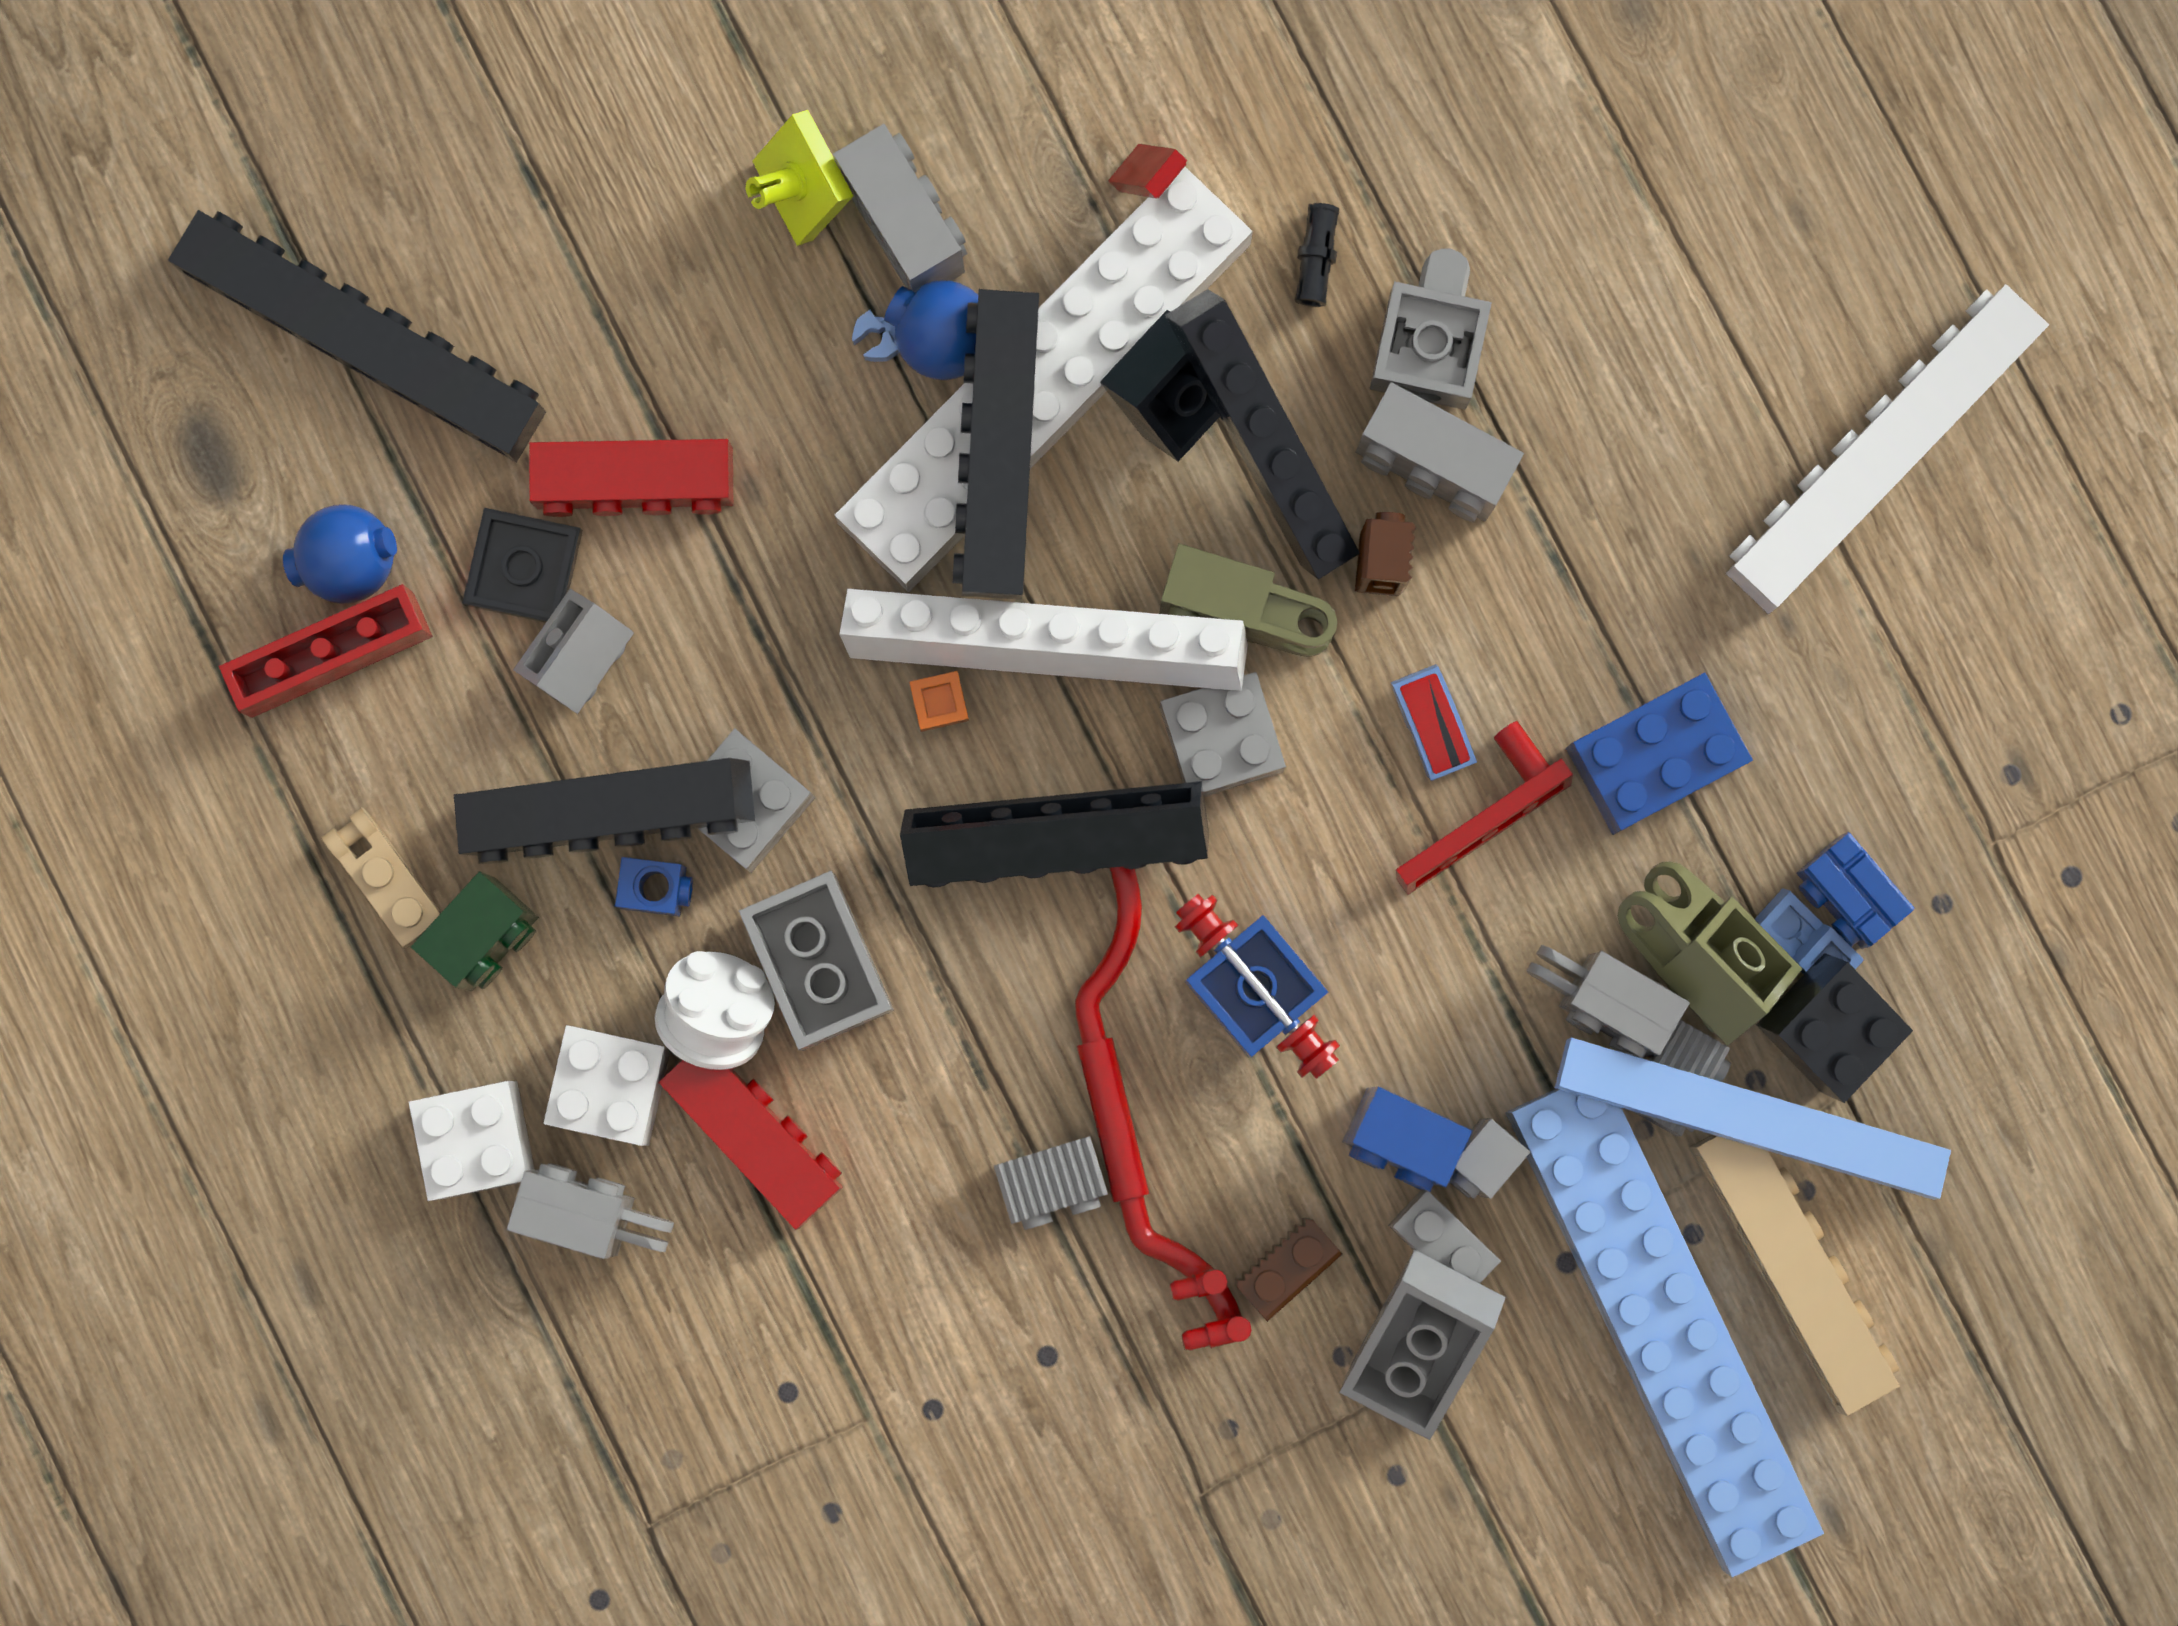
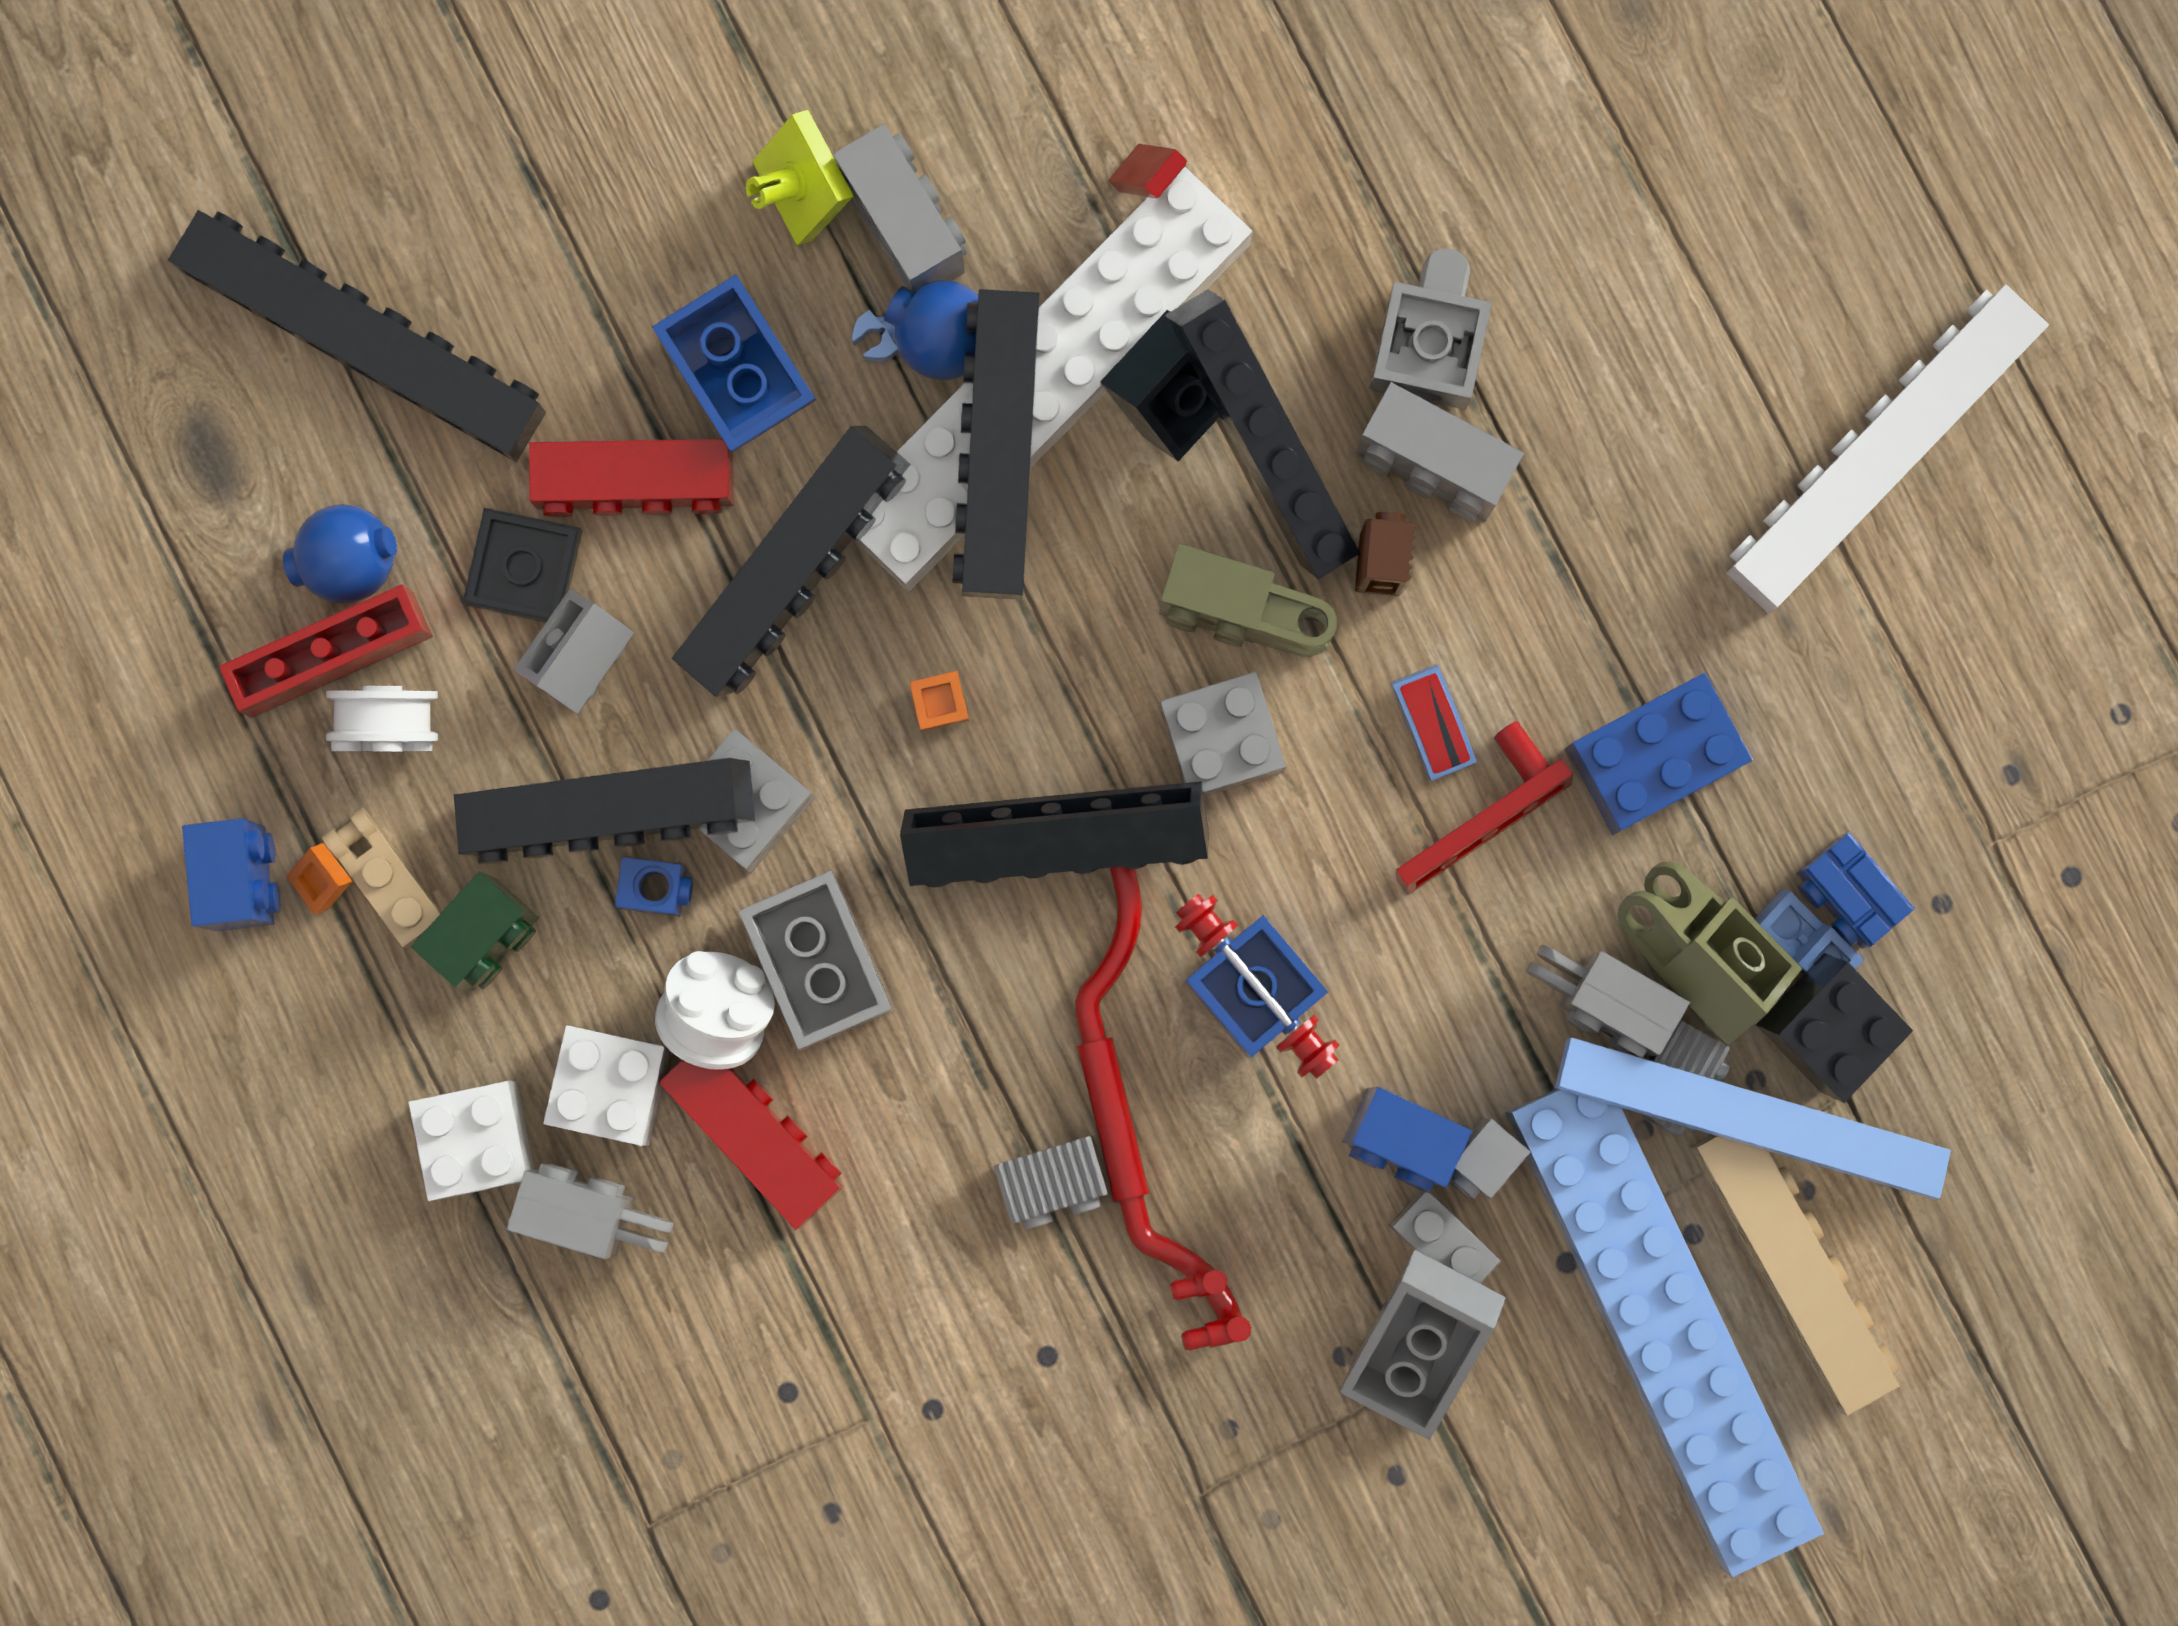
(230, 874): none -> blue brick
(319, 878): none -> orange plate
(381, 719): none -> white wheel
(733, 363): none -> blue slope
(792, 561): none -> black brick
(1045, 639): white brick -> none
(1288, 1268): reddish brown brick -> none
(1317, 254): black pin -> none

